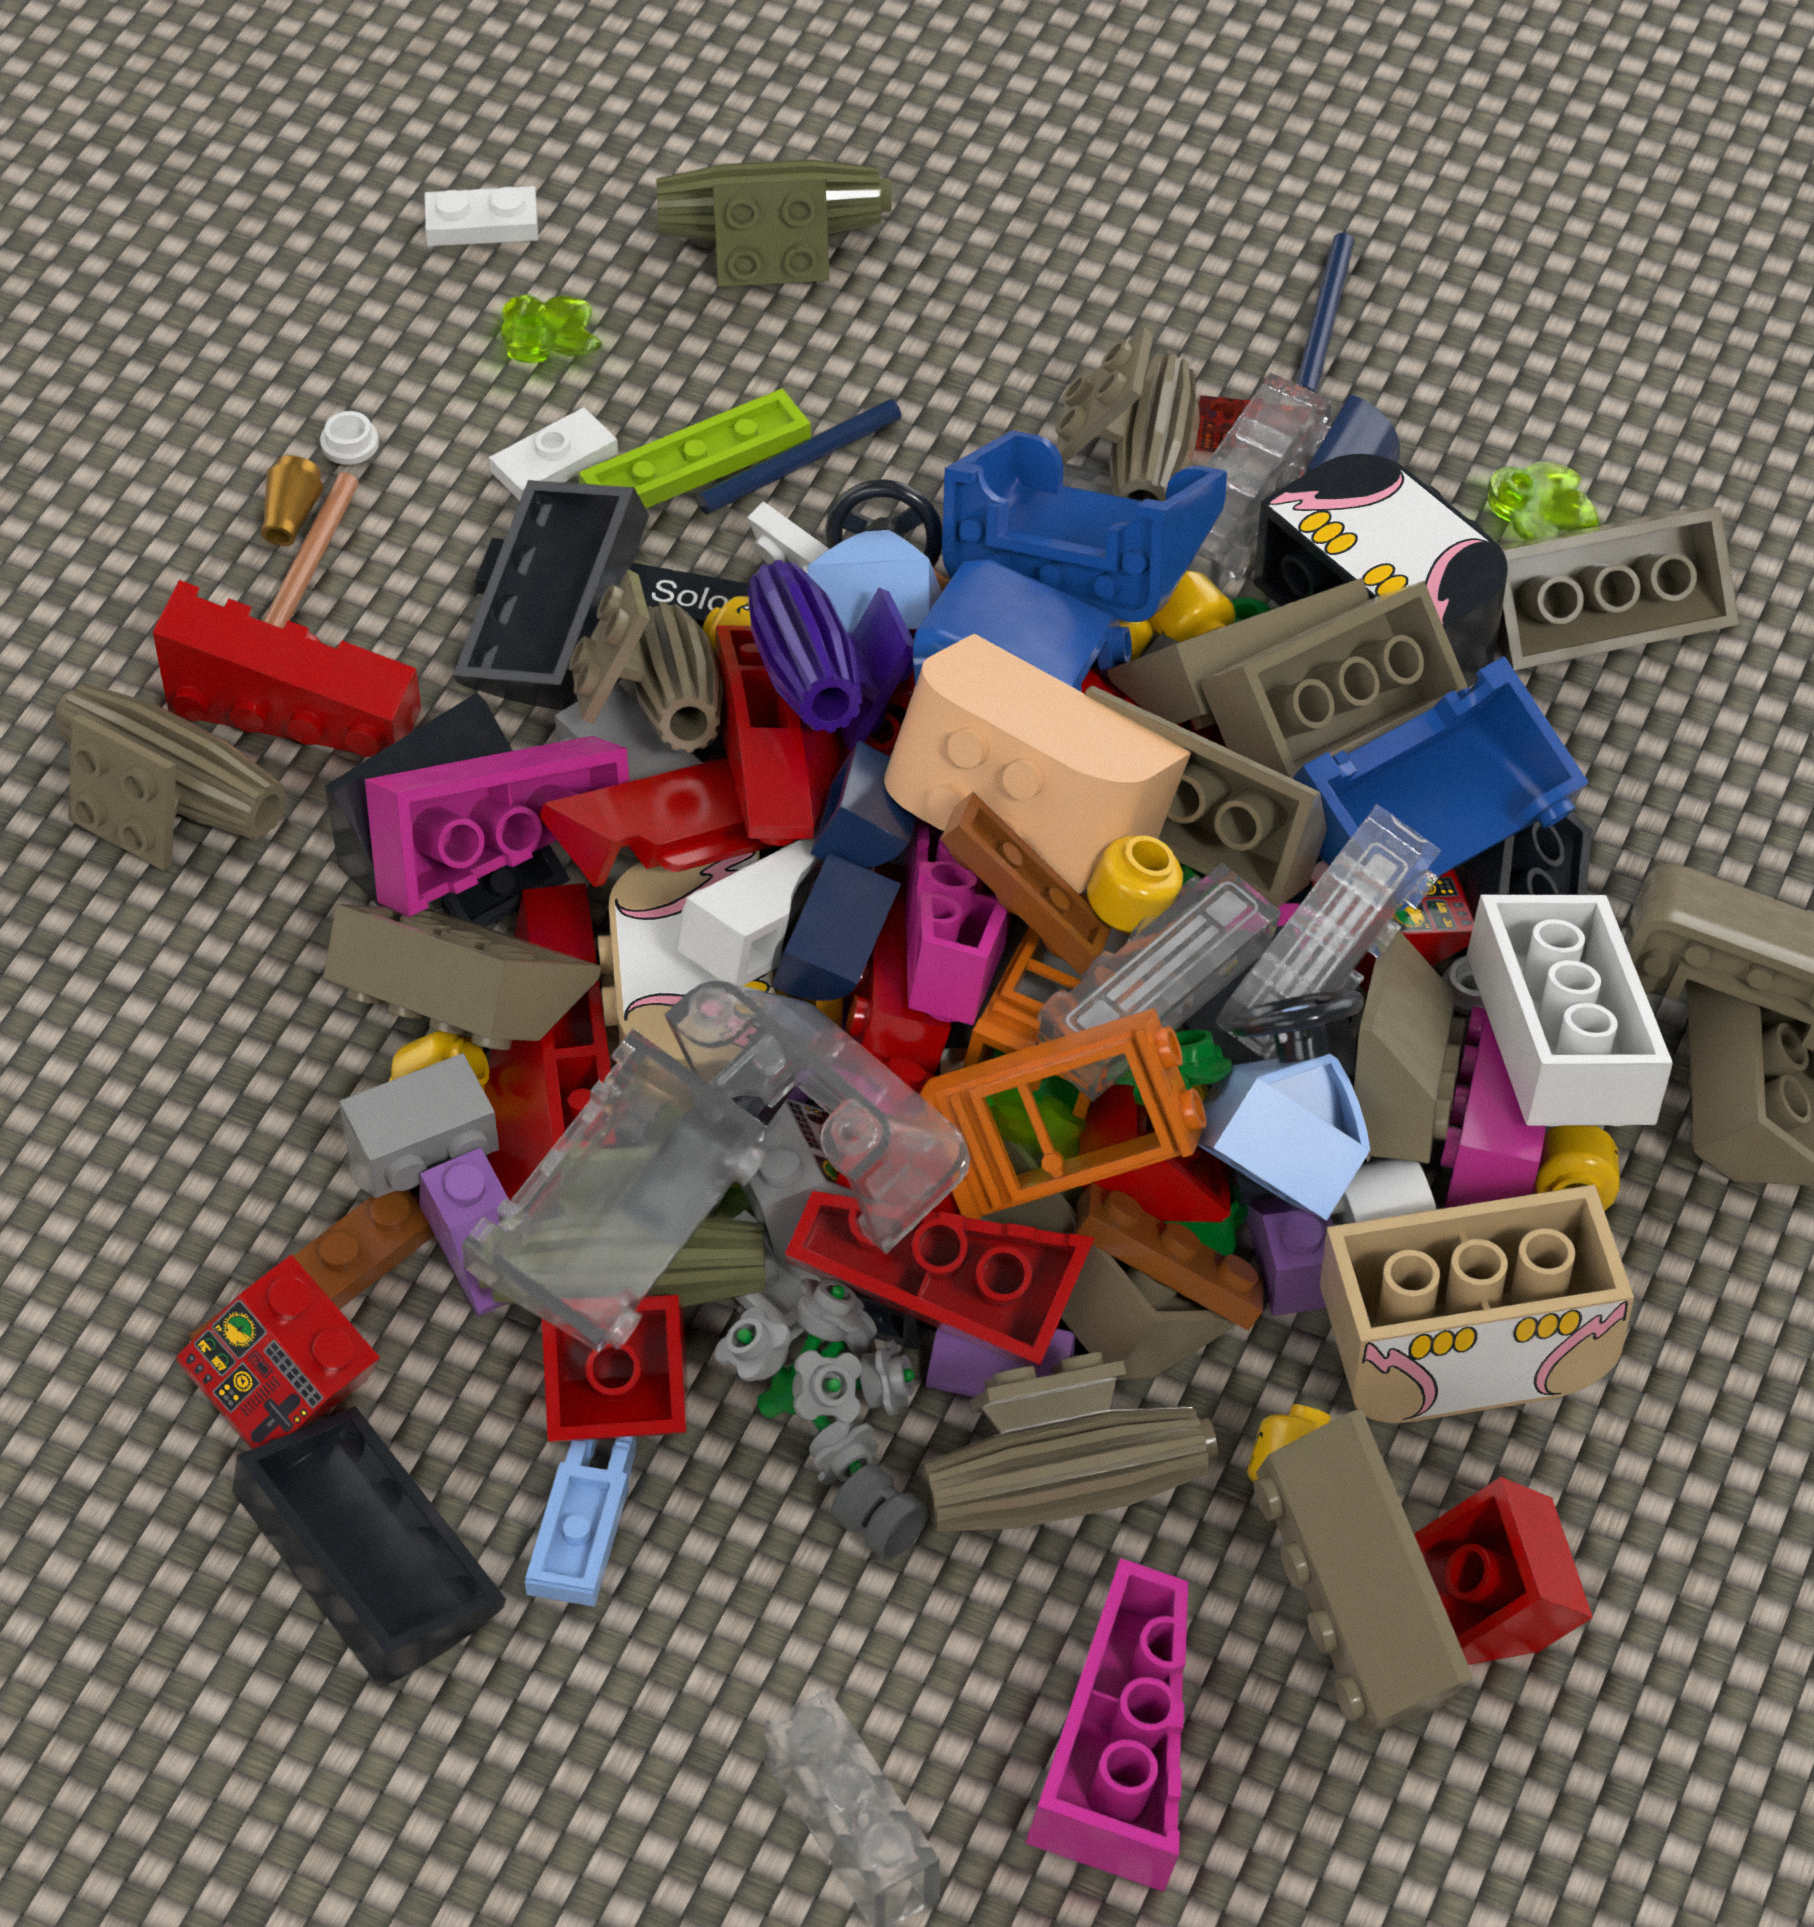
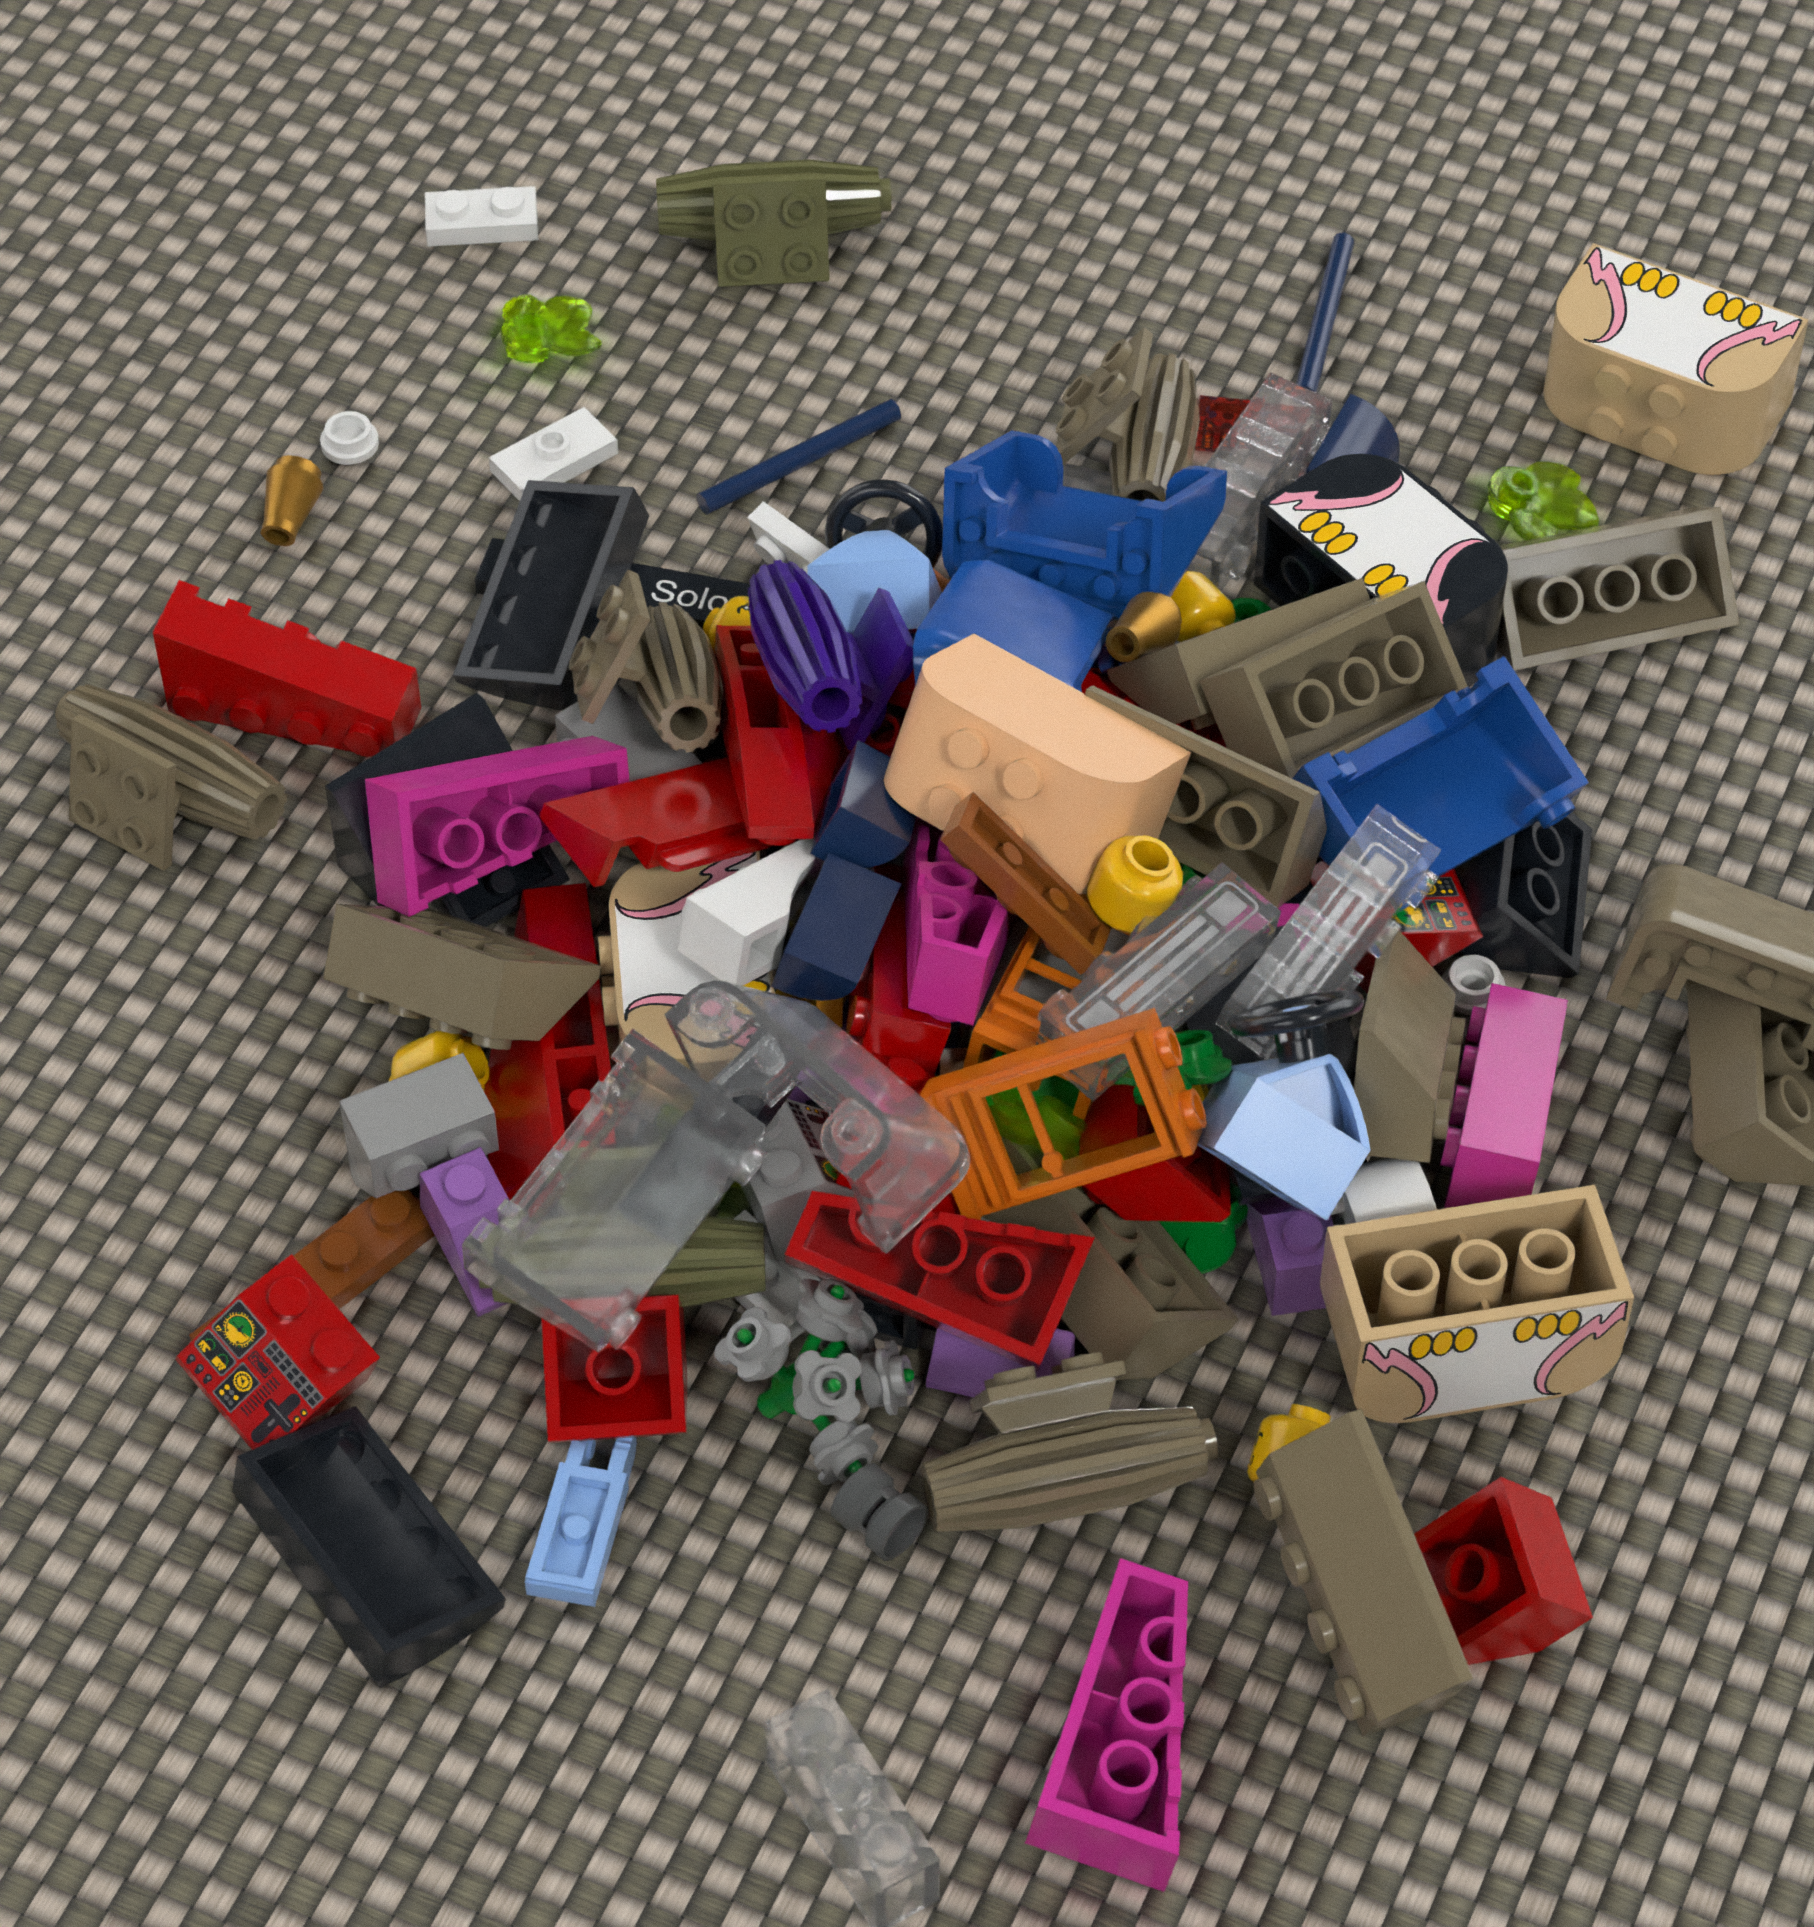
(312, 550): nougat bar -> none
(705, 450): lime plate -> none
(1145, 626): none -> pearl gold cone
(1170, 1255): dark orange plate -> none
(1568, 1010): white brick -> none
(1579, 1158): yellow head -> none
(1670, 364): none -> tan brick

